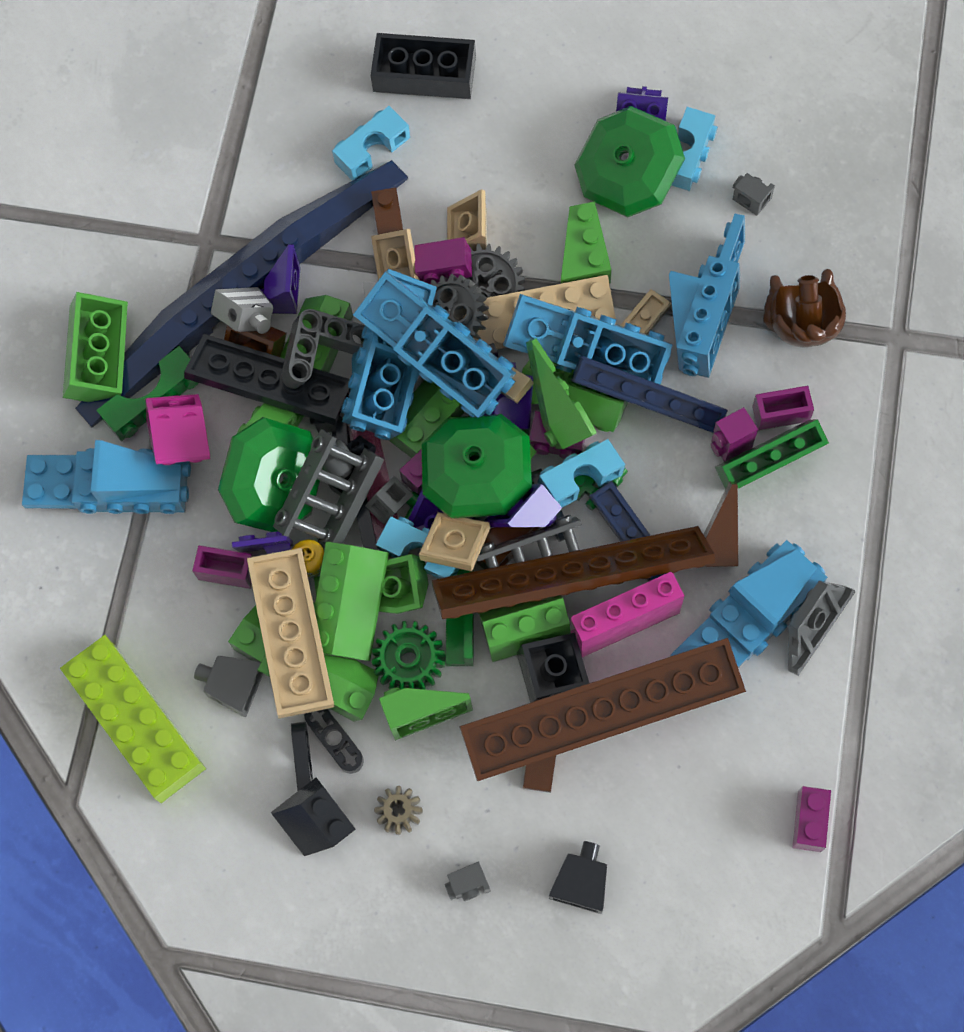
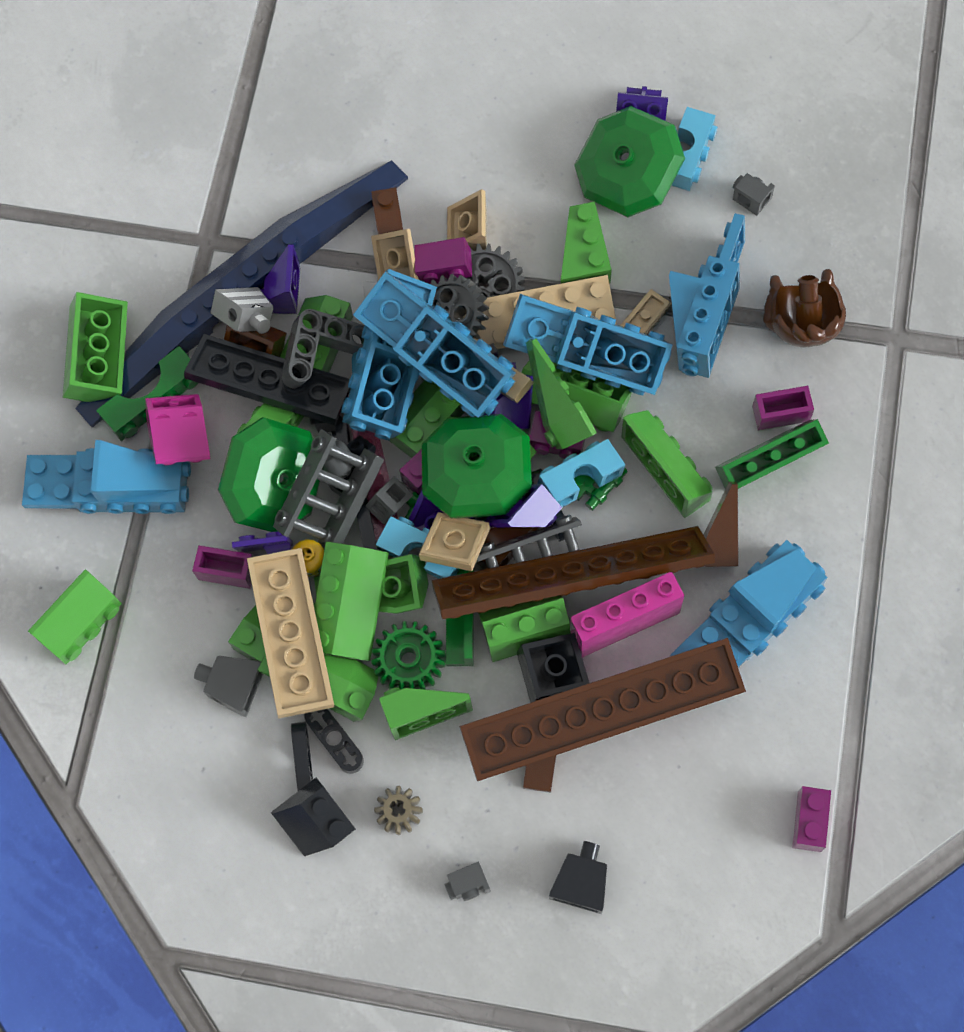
(75, 617): none -> bright green slope
(133, 719): lime brick -> none
(384, 129): medium azure arch -> none
(423, 65): black brick -> none
(619, 515): dark blue tile -> none
(647, 394): dark blue tile -> none
(666, 462): none -> bright green slope
(733, 435): magenta piece -> none
(814, 620): dark grey wing -> none

